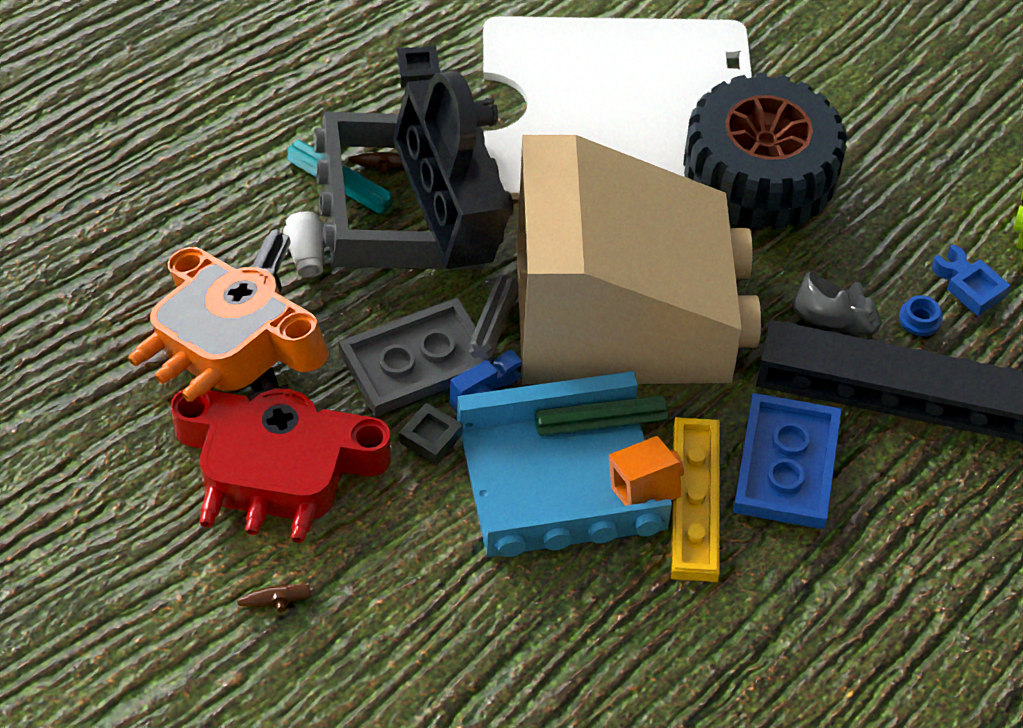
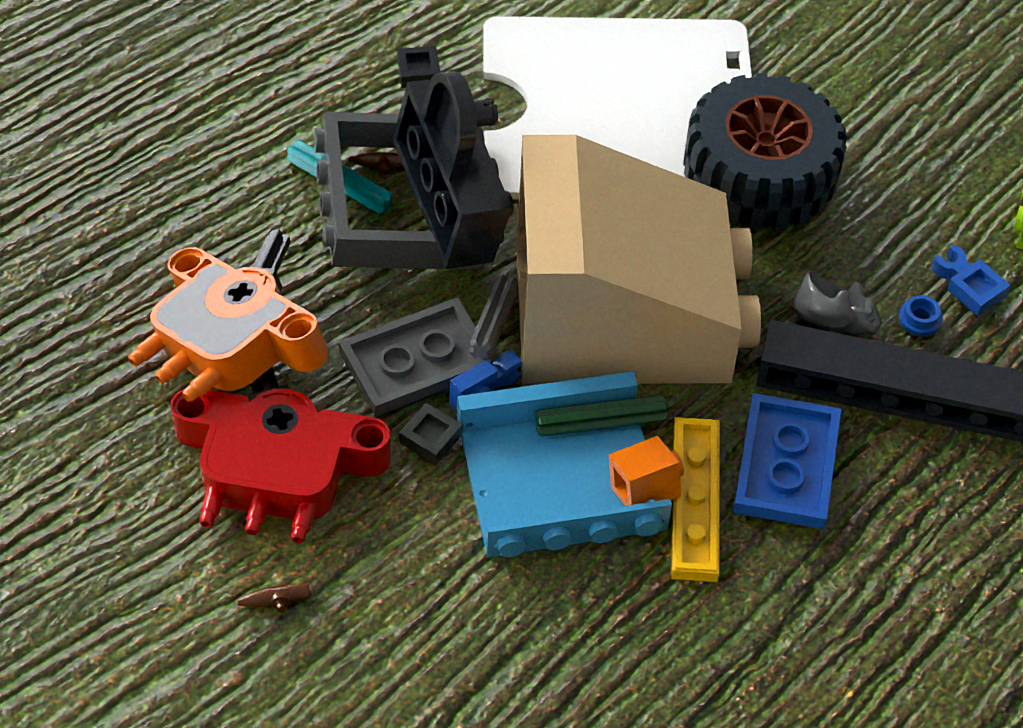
(306, 243): white cone -> none

